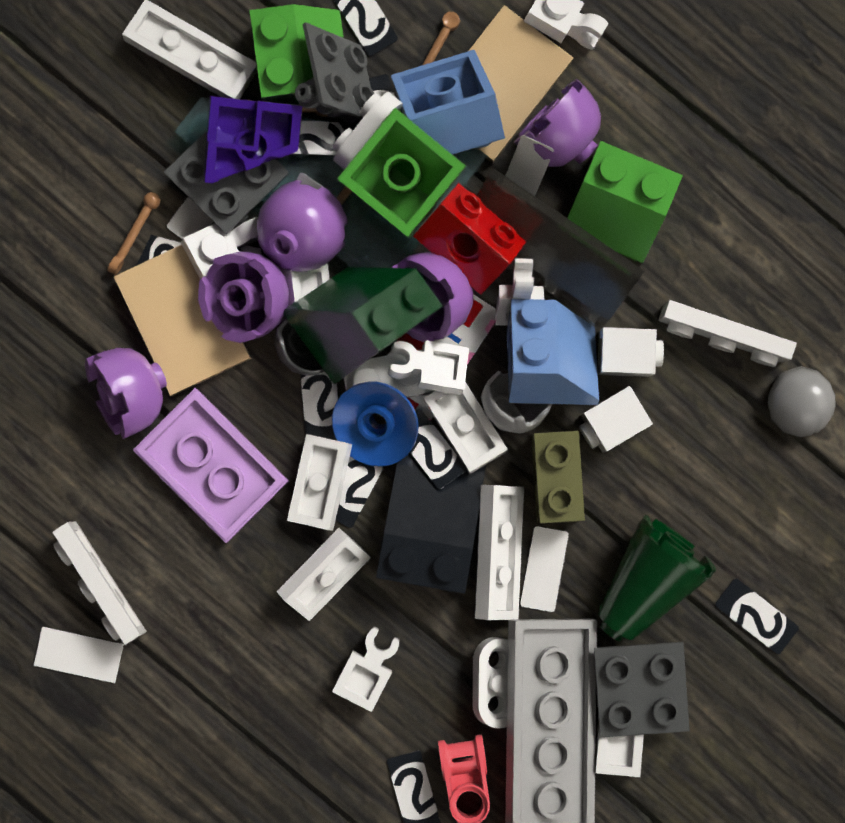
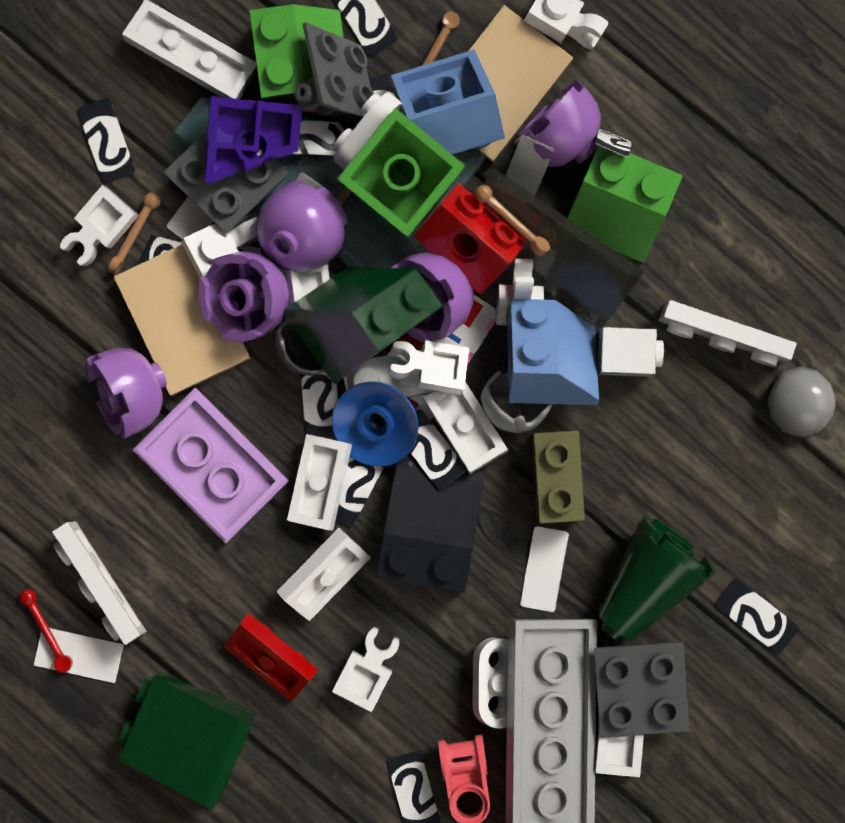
(62, 662): none -> red hinge
(103, 221): none -> white plate
(106, 140): none -> sticker
(185, 737): none -> dark green slope
(270, 657): none -> red plate
(499, 552): white plate -> none
(537, 244): none -> medium nougat hinge
(613, 142): none -> sticker
(614, 420): white brick -> none

